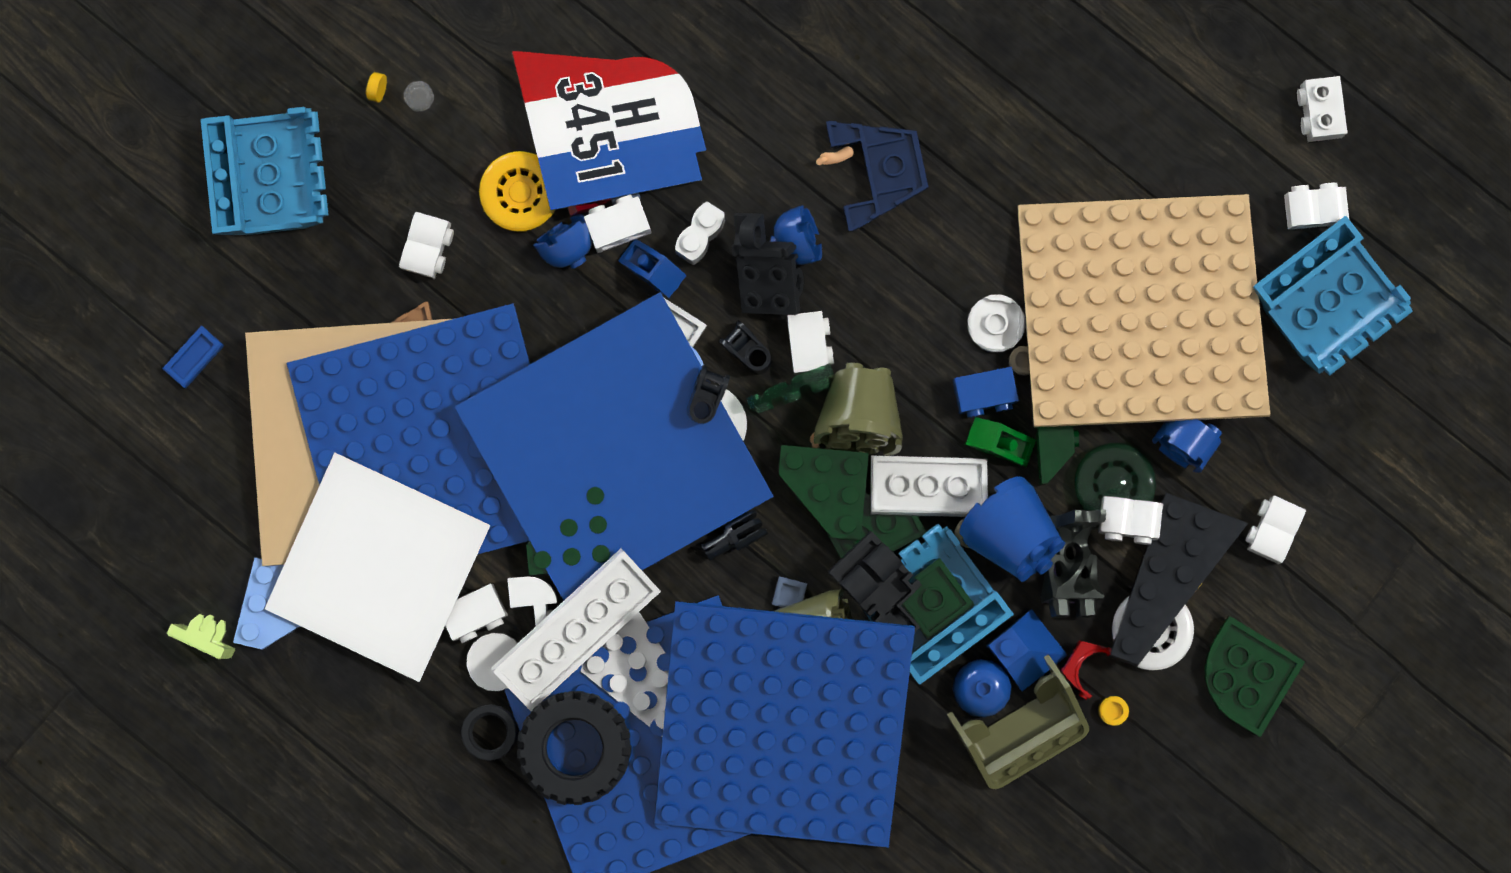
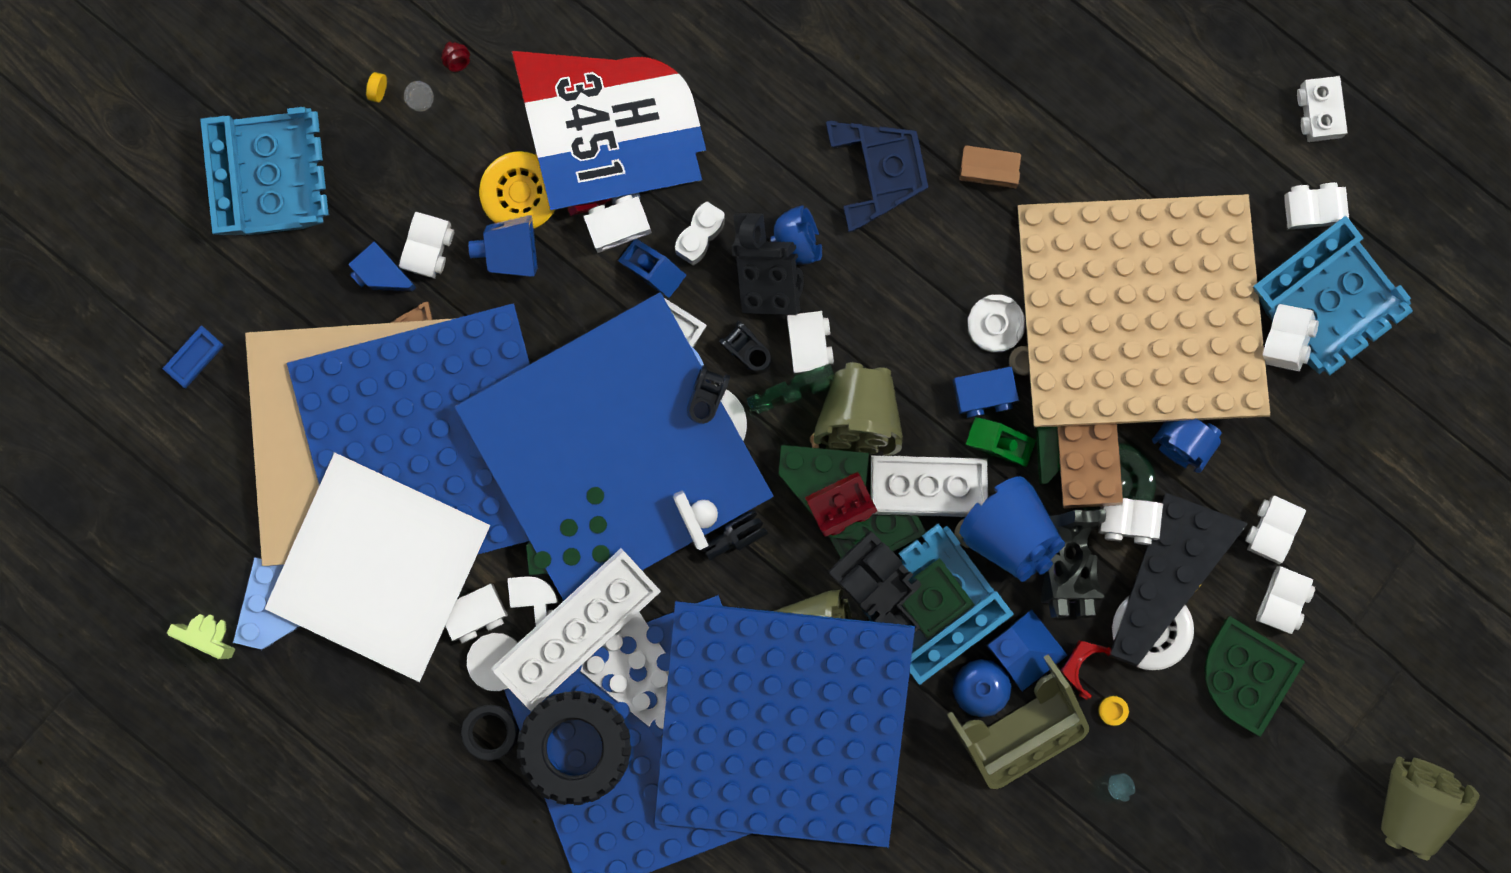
(379, 271): none -> blue slope
(455, 56): none -> dark red plate
(508, 247): none -> blue torso
(565, 243): blue cylinder -> none
(699, 515): none -> white tile
(788, 592): sand blue tile -> none
(835, 157): light nougat piece -> none
(841, 505): none -> dark red bracket
(990, 166): none -> medium nougat panel
(1089, 465): none -> medium nougat plate
(1121, 787): none -> clear light blue plate
(1285, 600): none -> white brick
(1289, 337): none -> white brick
(1424, 806): none -> olive cone

